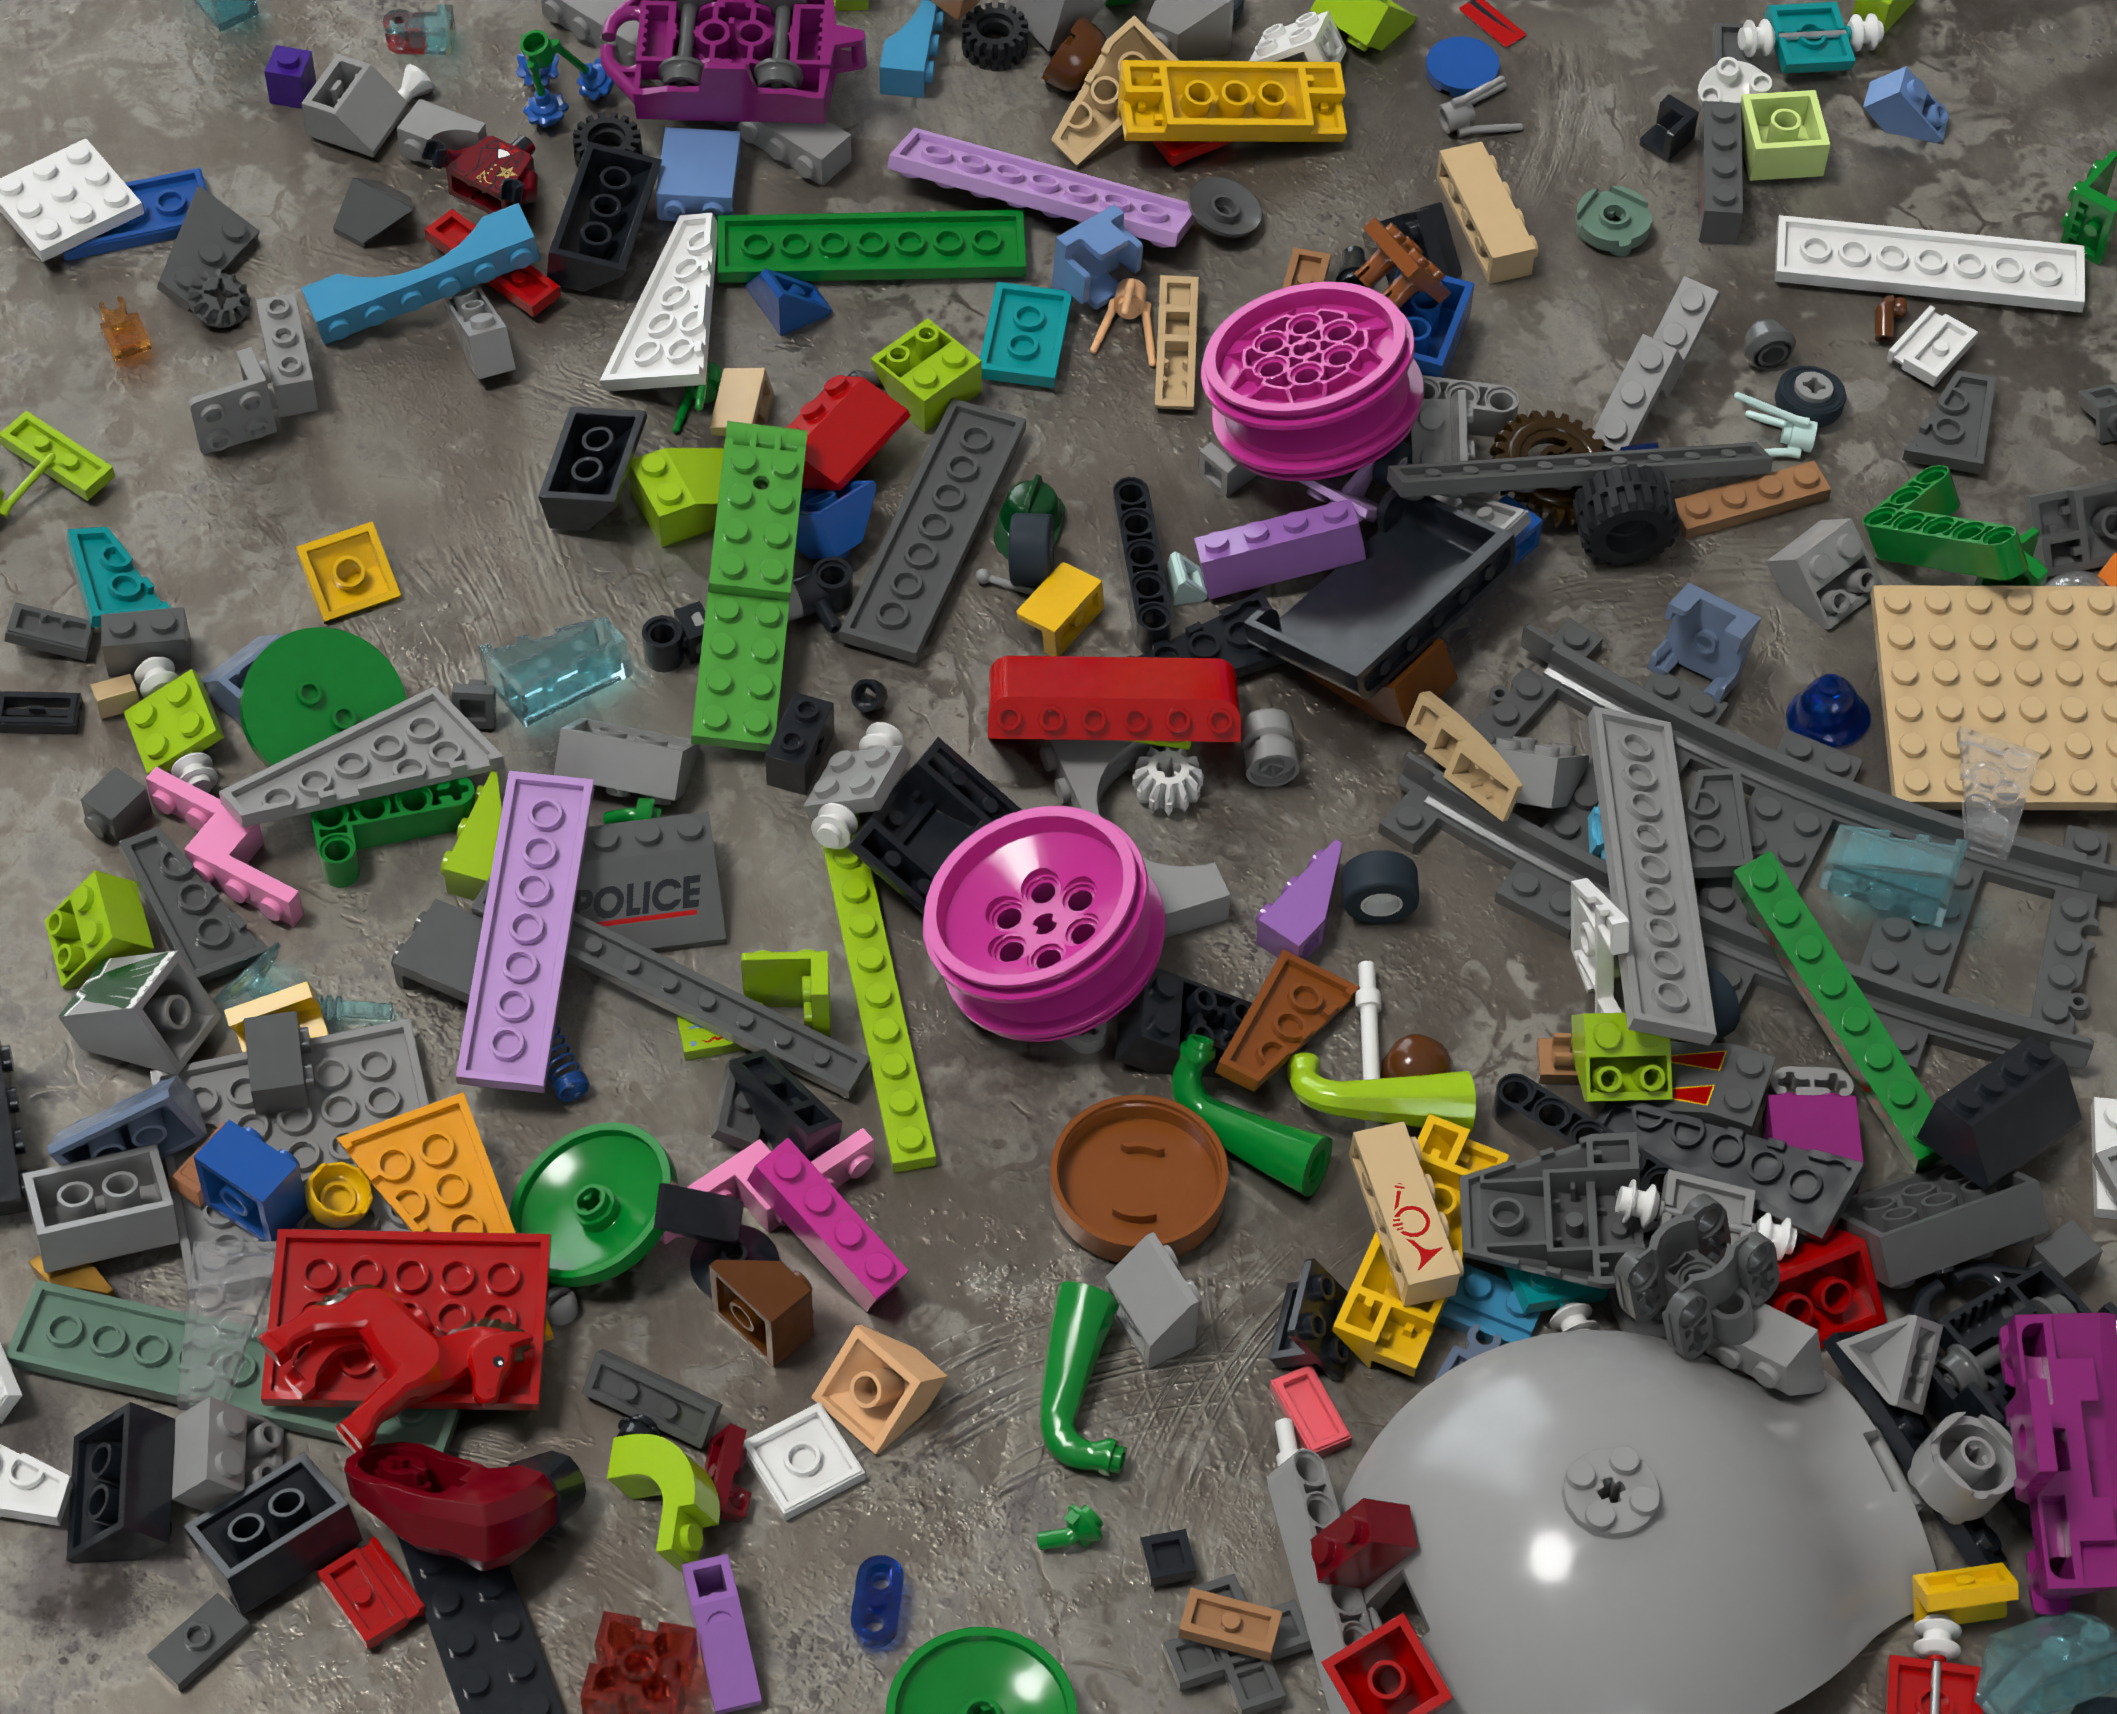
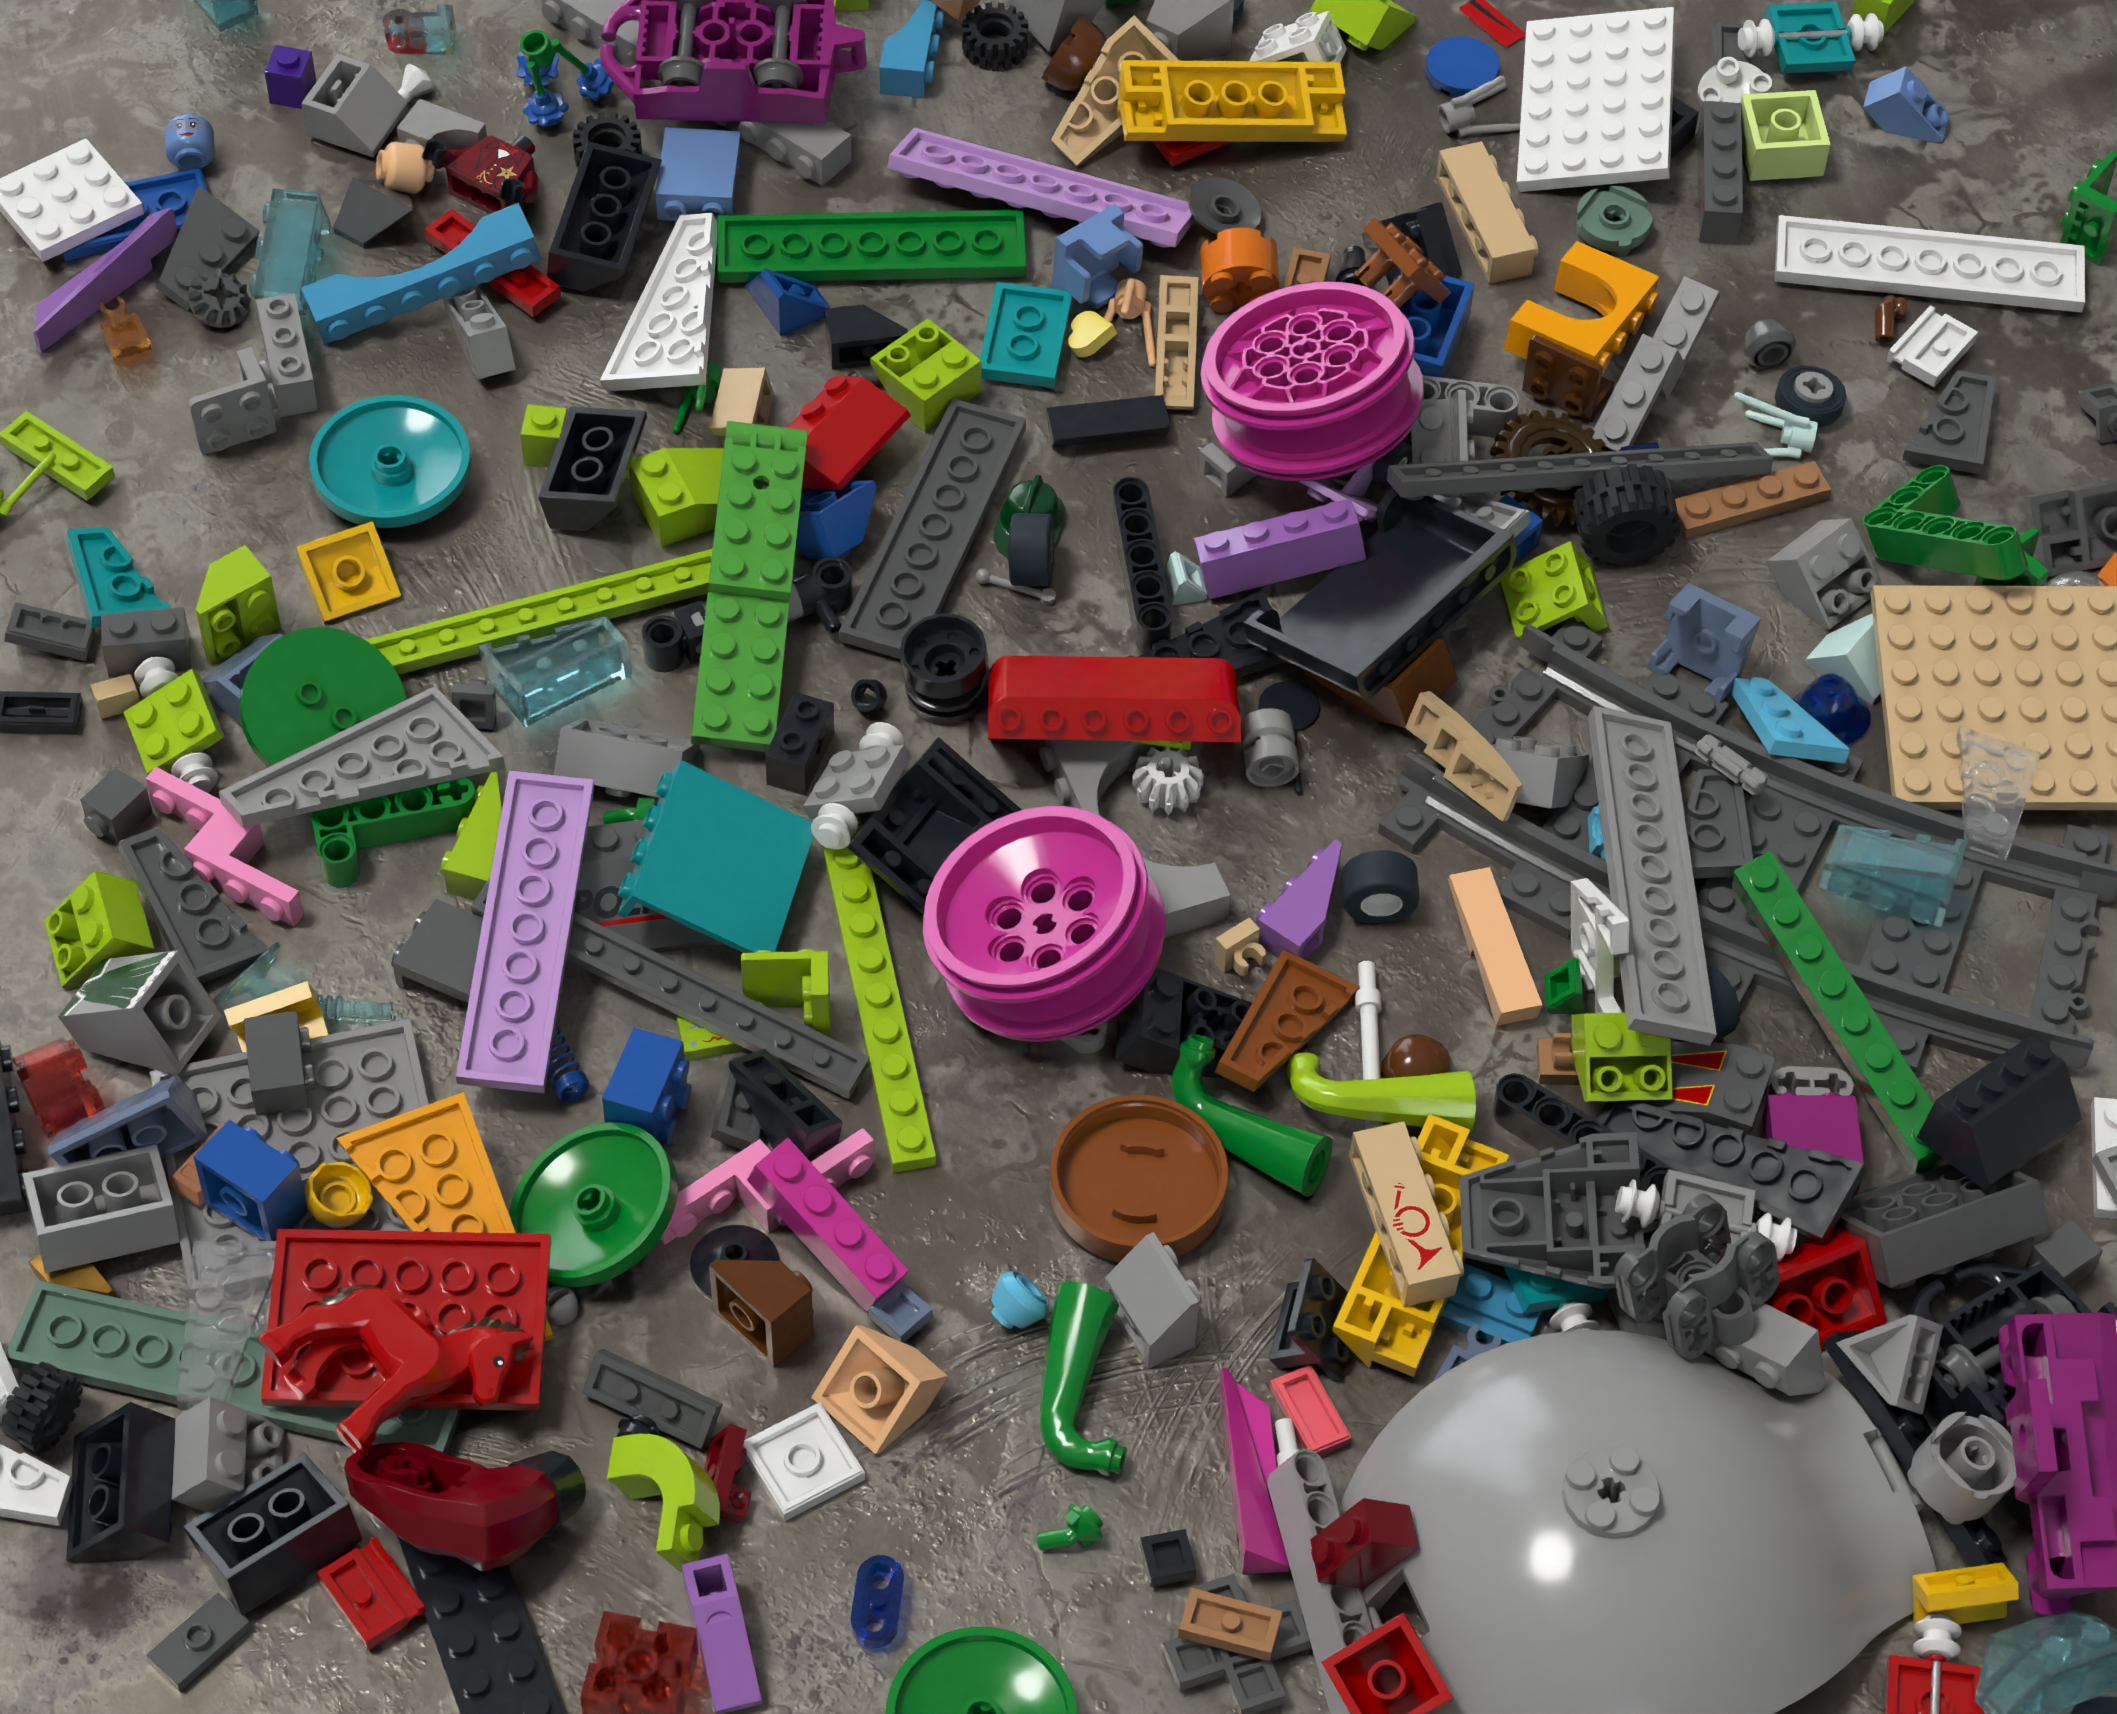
(42, 1407): none -> black tyre
(56, 1086): none -> clear red brick
(103, 279): none -> medium lavender wedge
(189, 142): none -> medium blue head
(235, 604): none -> lime slope
(289, 245): none -> clear light blue wedge
(390, 461): none -> teal dish
(403, 168): none -> light nougat head
(541, 433): none -> lime brick
(542, 613): none -> lime plate
(649, 1085): none -> blue brick
(698, 1214): black slope -> none
(718, 860): none -> teal panel
(858, 334): none -> black slope
(900, 1312): none -> sand blue plate
(945, 668): none -> black wheel
(1018, 1301): none -> medium azure cone
(1063, 607): yellow panel -> none
(1089, 333): none -> light yellow tile
(1107, 420): none -> black slope
(1237, 946): none -> tan tile
(1238, 268): none -> orange brick
(1250, 1463): none -> dark pink wedge
(1299, 703): none -> black piece
(1495, 946): none -> light nougat slope
(1553, 590): none -> lime bracket
(1565, 379): none -> reddish brown bracket
(1565, 989): none -> green slope
(1597, 100): none -> white plate
(1600, 281): none -> light orange arch
(1731, 764): none -> light grey axle
(1783, 724): none -> medium azure wing
(1852, 655): none -> light aqua slope

